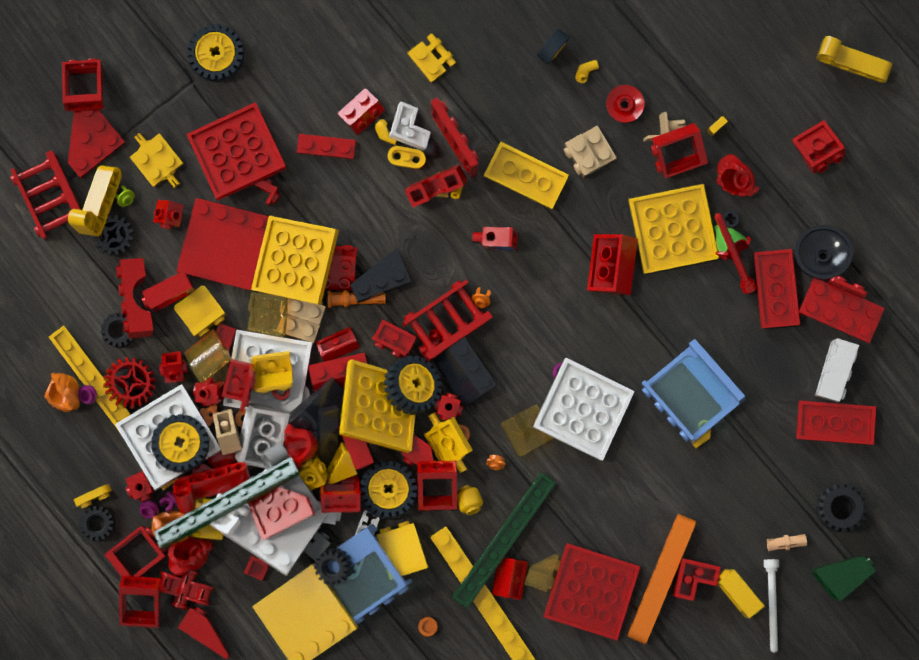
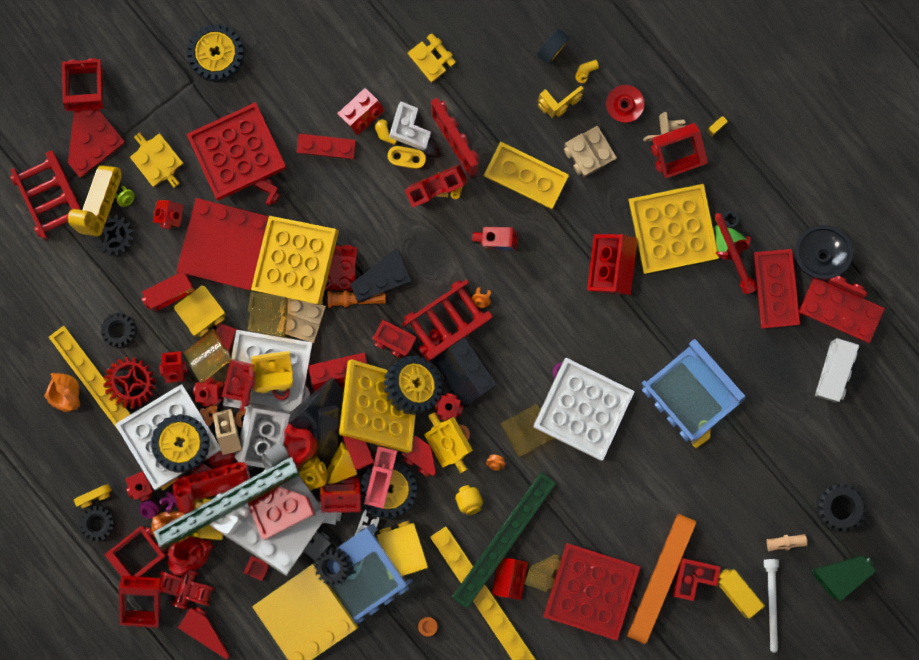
(87, 394): magenta plate -> none
(138, 321): red arch -> none
(337, 345): red slope -> none
(380, 476): none -> coral slope
(437, 470): red window -> none
(549, 105): none -> yellow bracket
(736, 177): red hair -> none
(819, 147): red plate -> none
(836, 422): red plate -> none
(852, 60): yellow beam -> none

